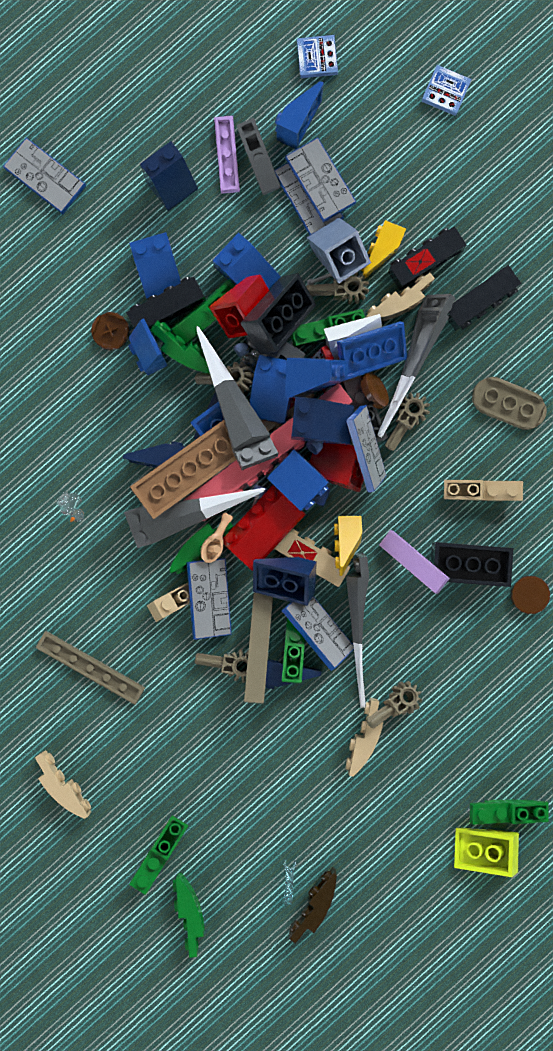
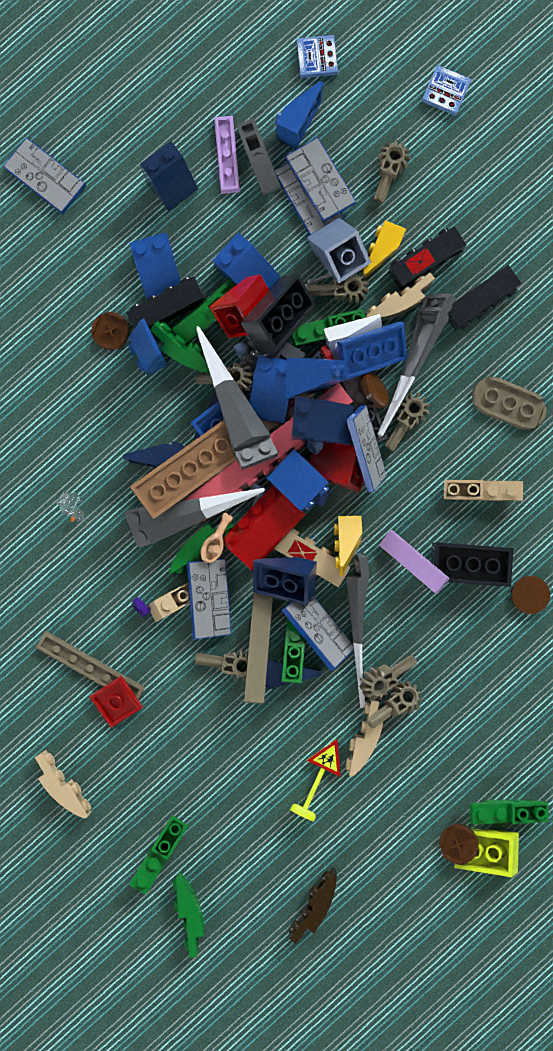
(116, 701): none -> red tile
(140, 607): none -> dark purple tile
(288, 883): clear light blue arm -> none
(328, 760): none -> neon yellow piece
(385, 678): none -> dark tan gear
(390, 168): none -> dark tan gear
(459, 844): none -> reddish brown tile

